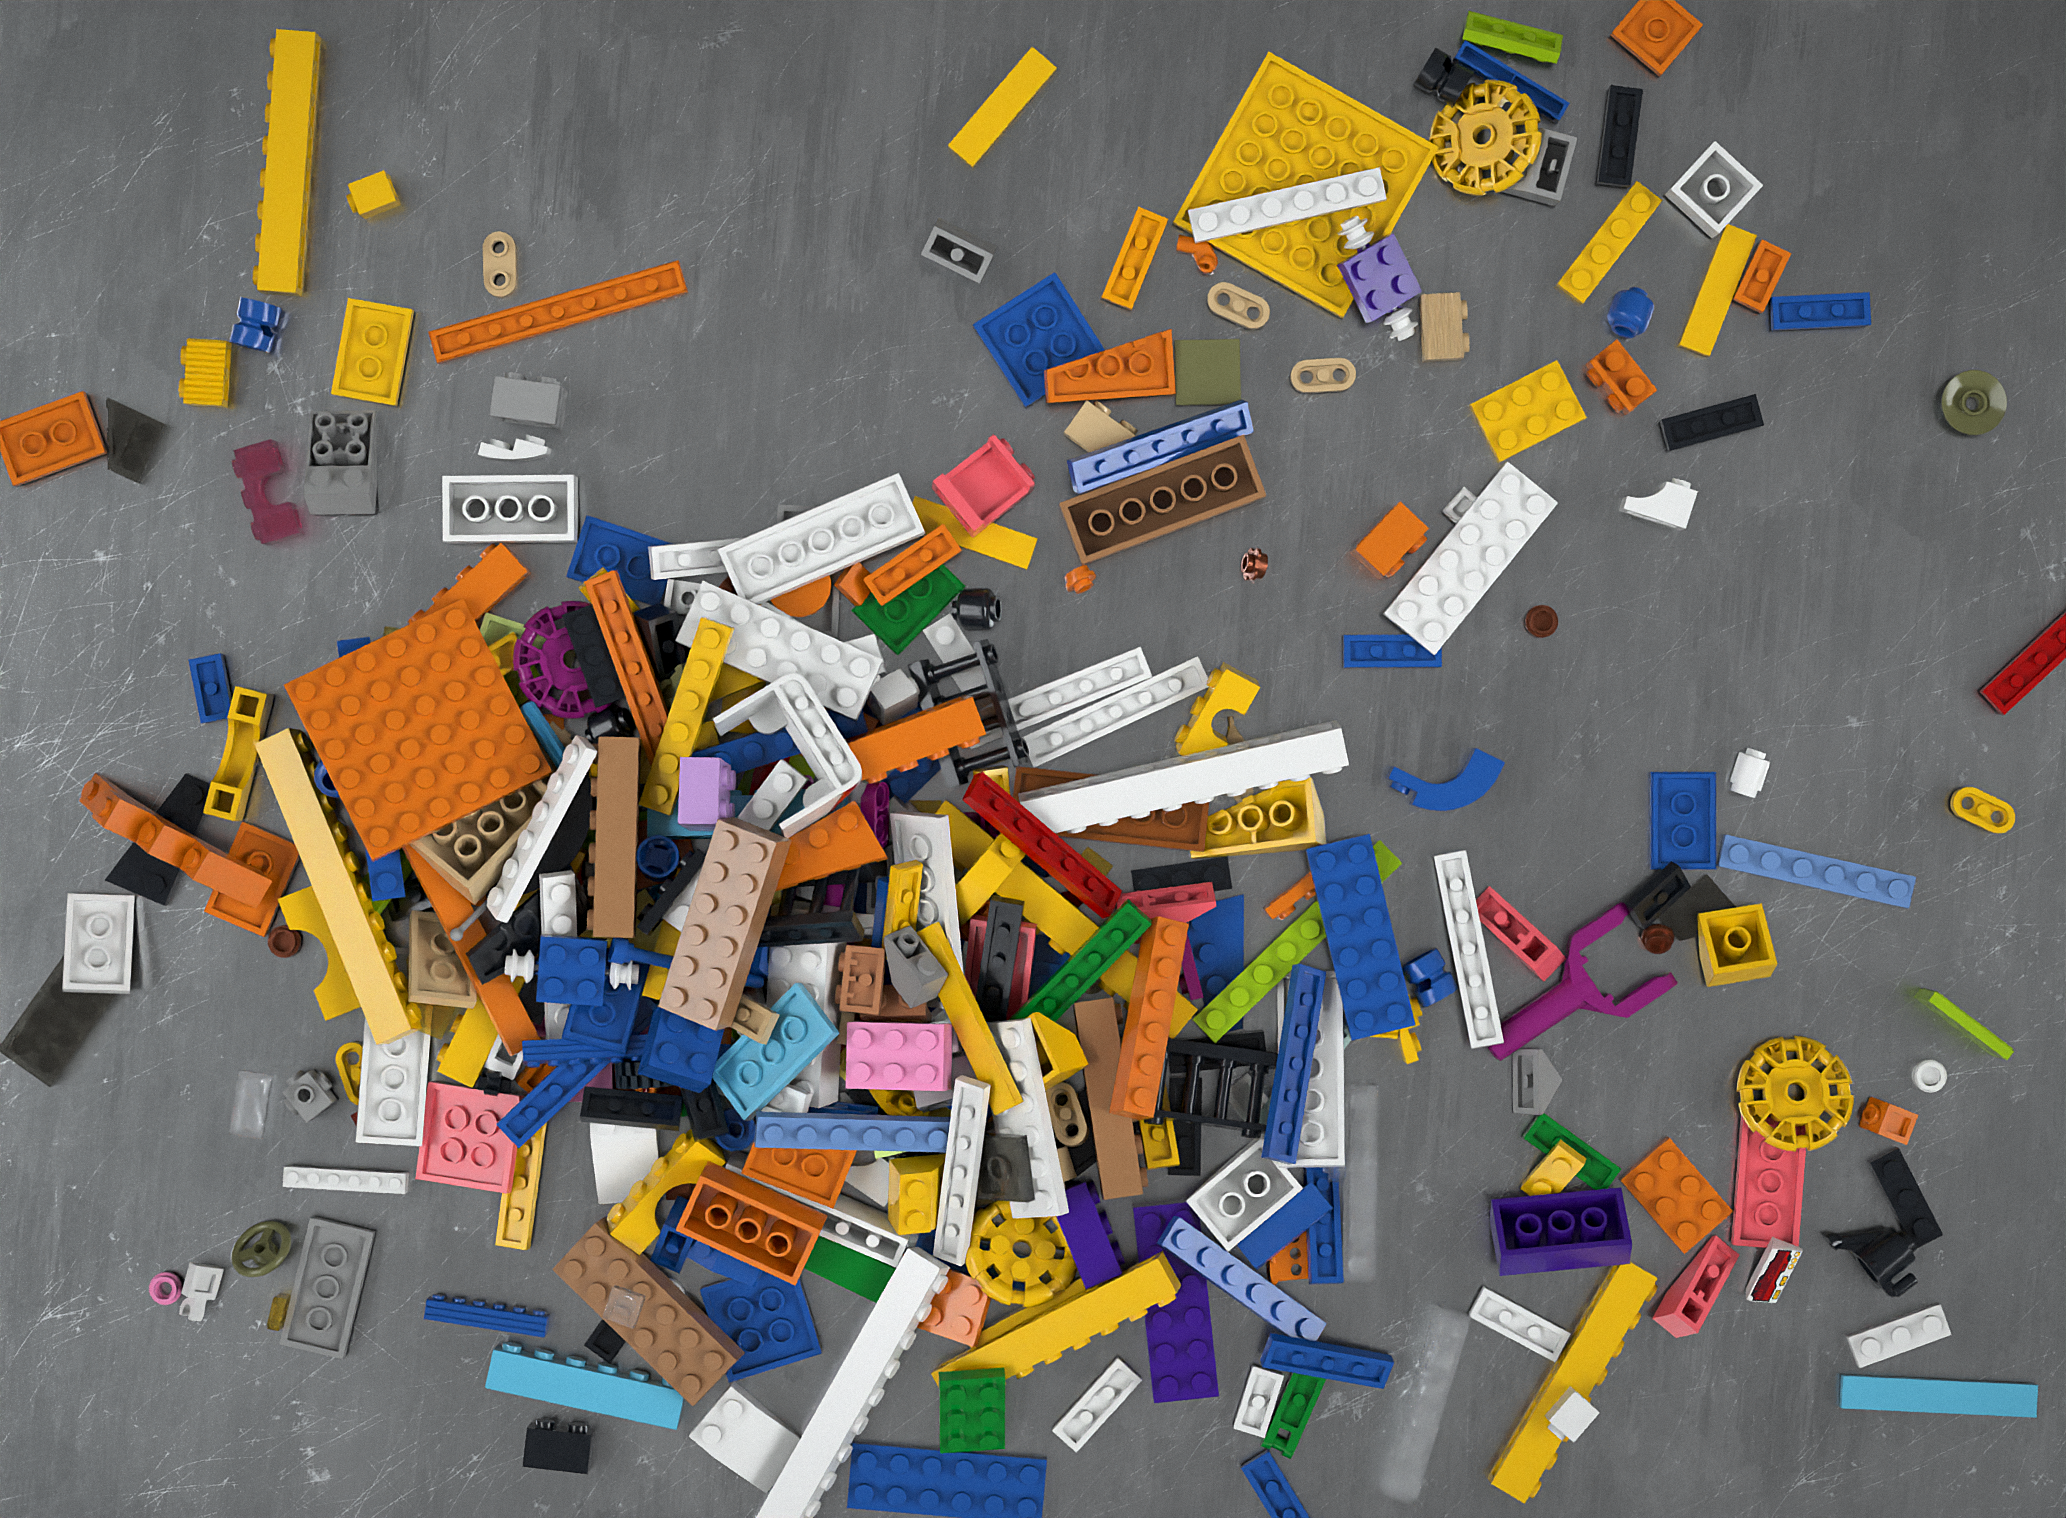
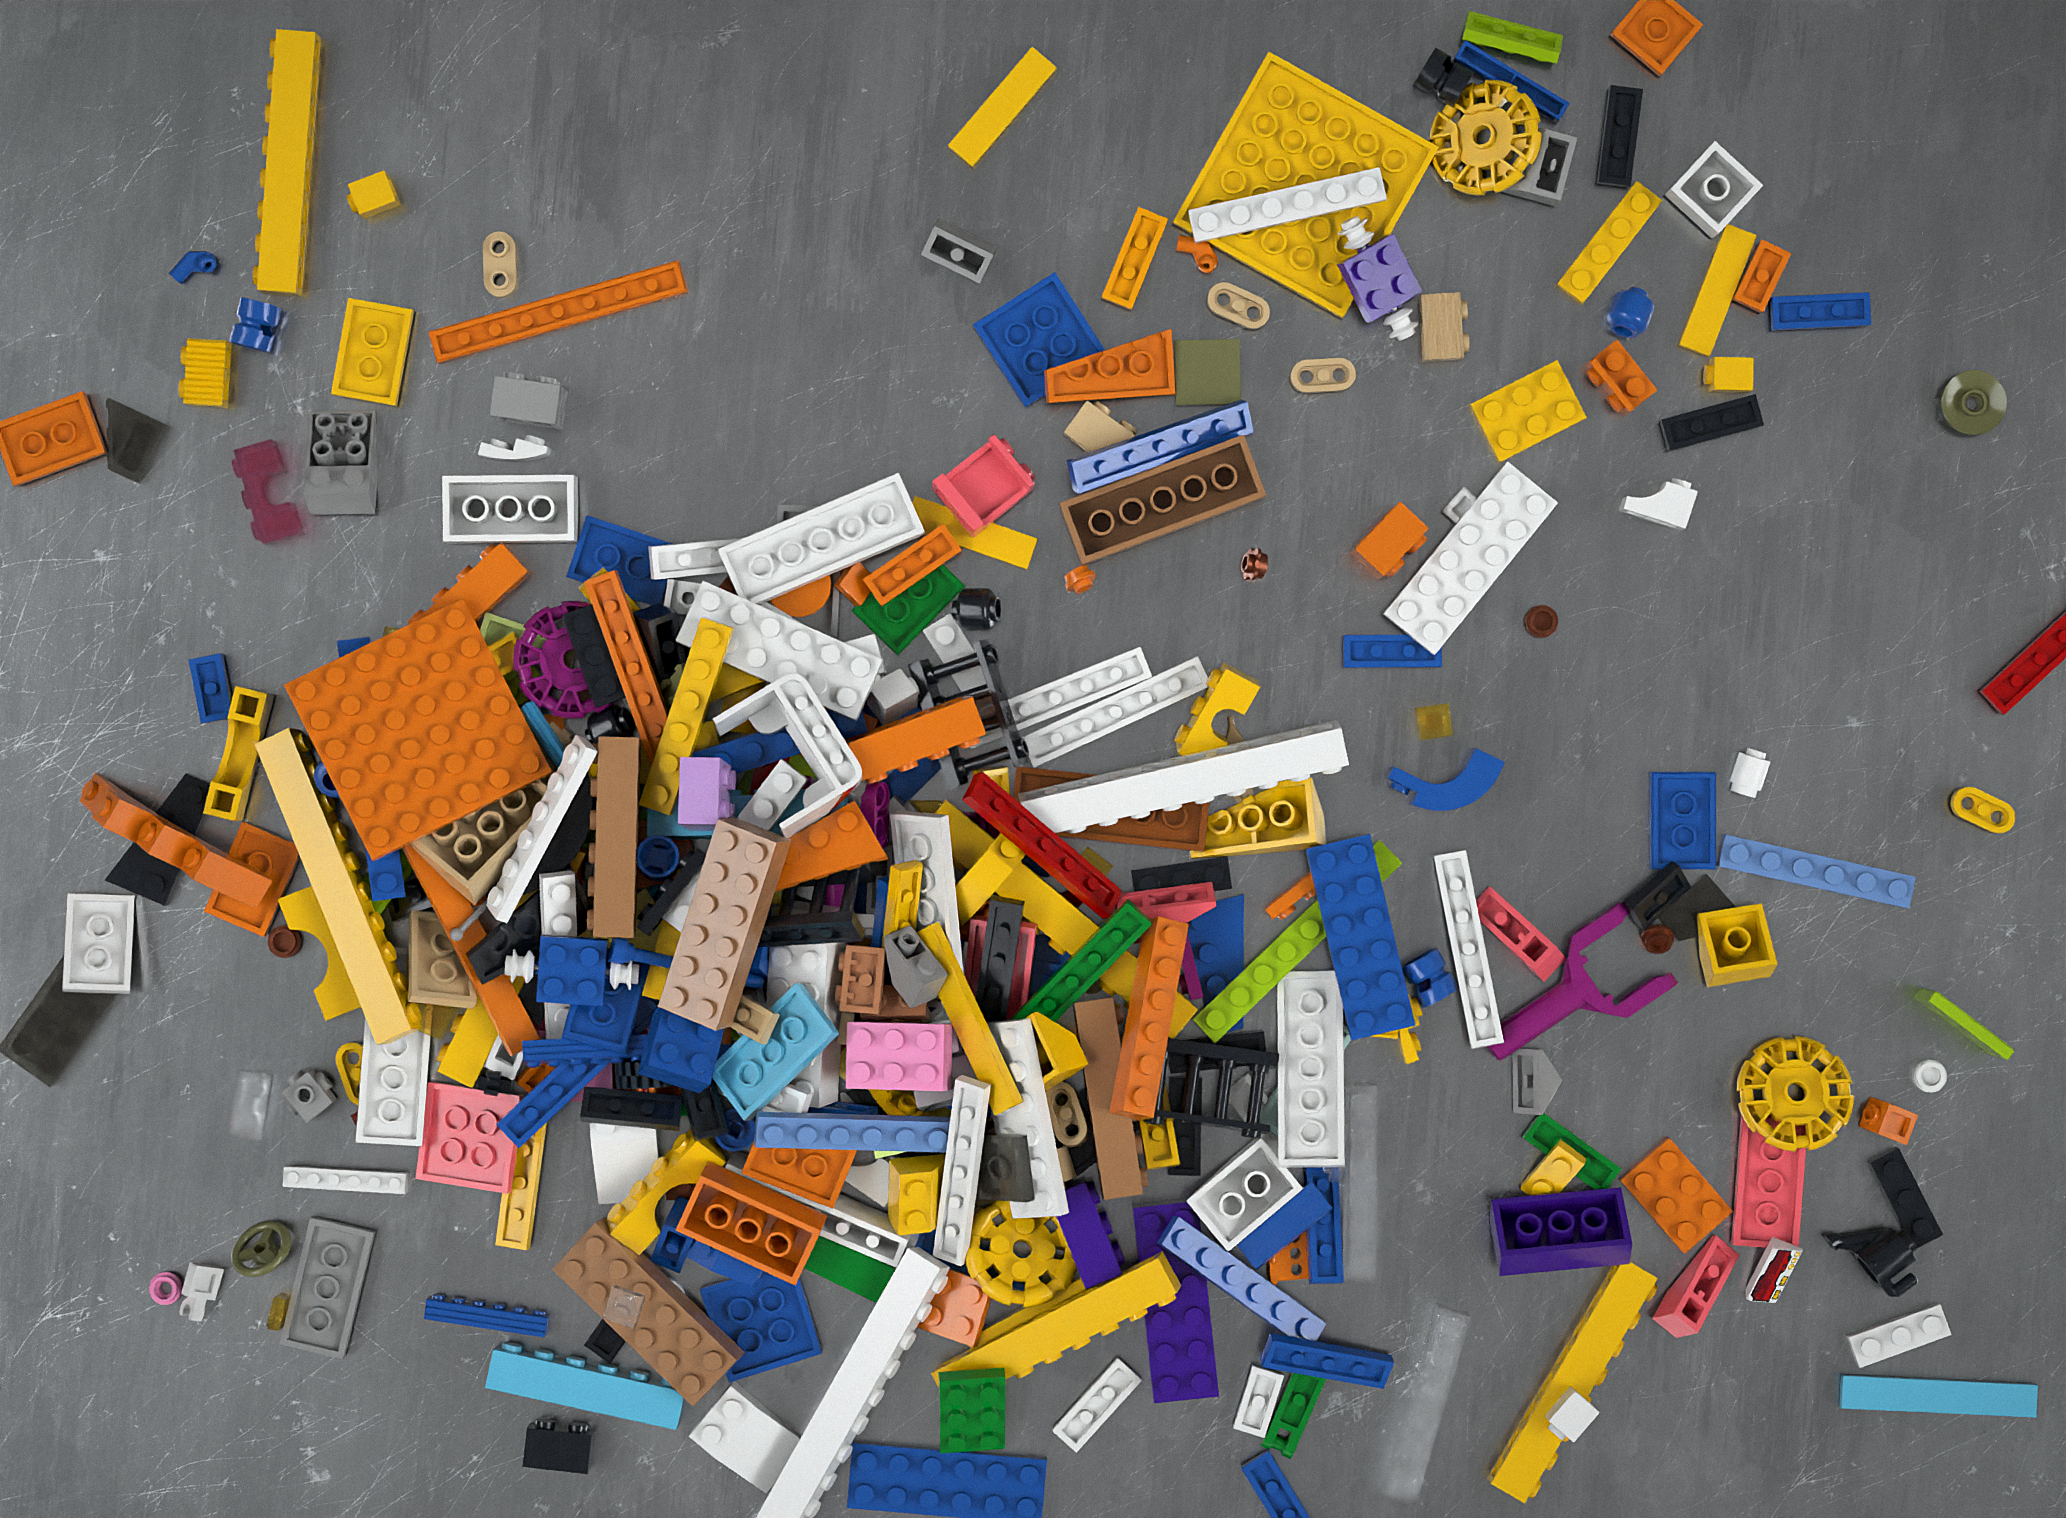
(193, 262): none -> blue arm
(1293, 1064): blue plate -> none
(1434, 721): none -> clear yellow plate
(1519, 1324): white plate -> none
(1729, 375): none -> yellow brick

